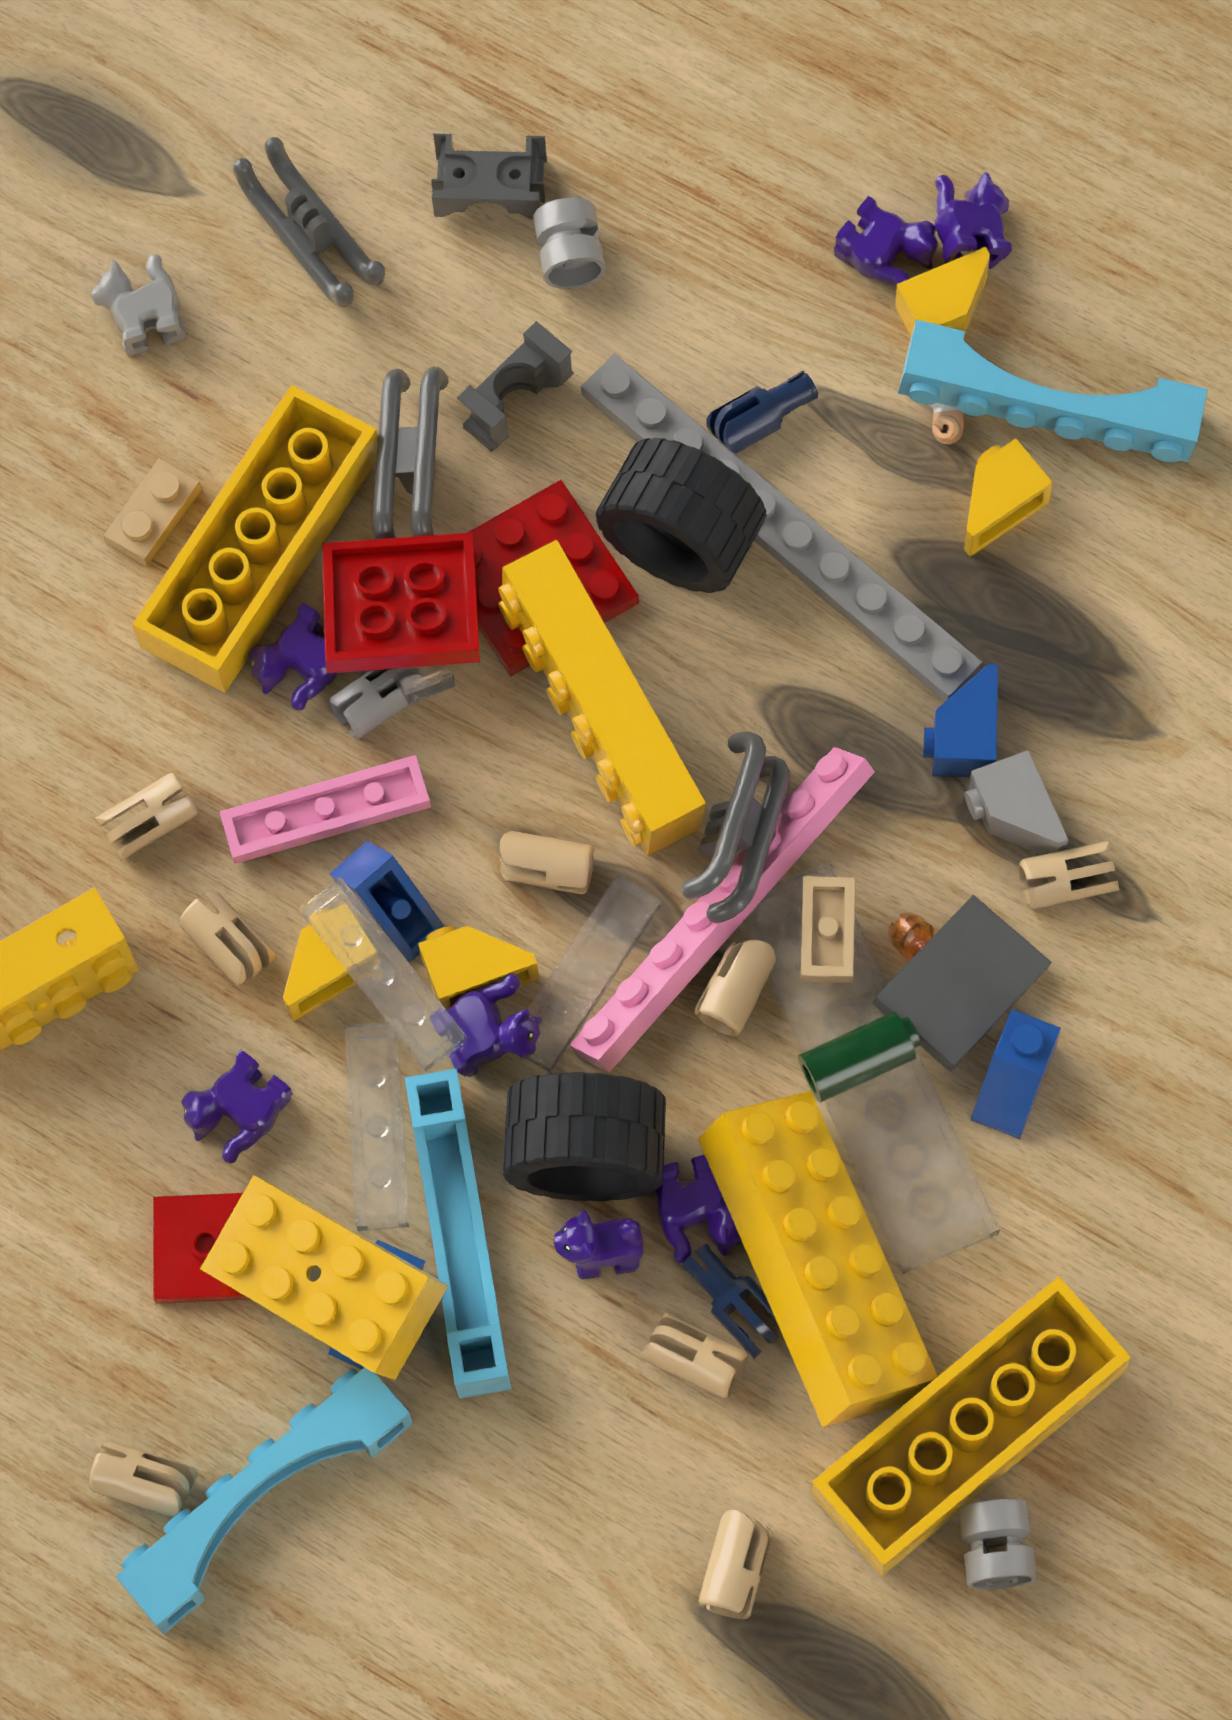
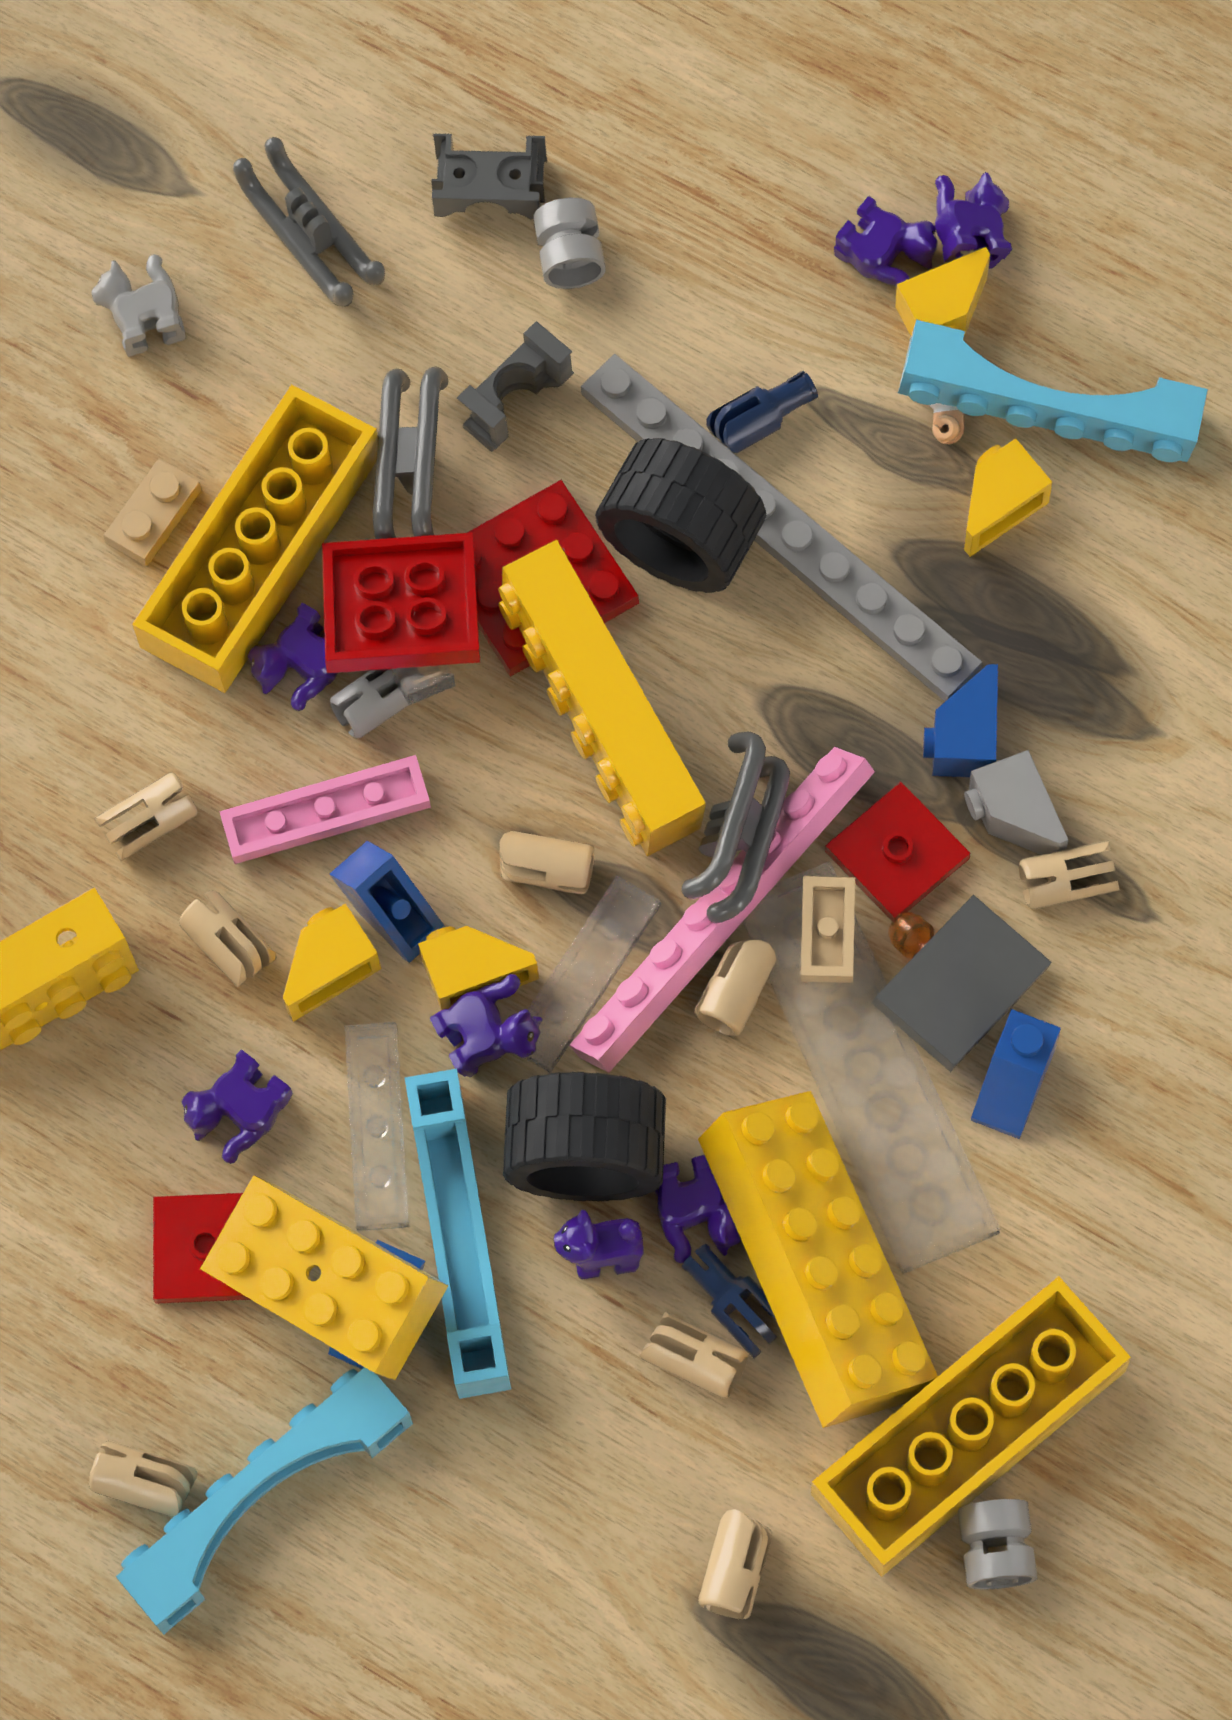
(383, 974): clear tile -> none
(859, 1055): dark green brick -> none
(897, 852): none -> red plate

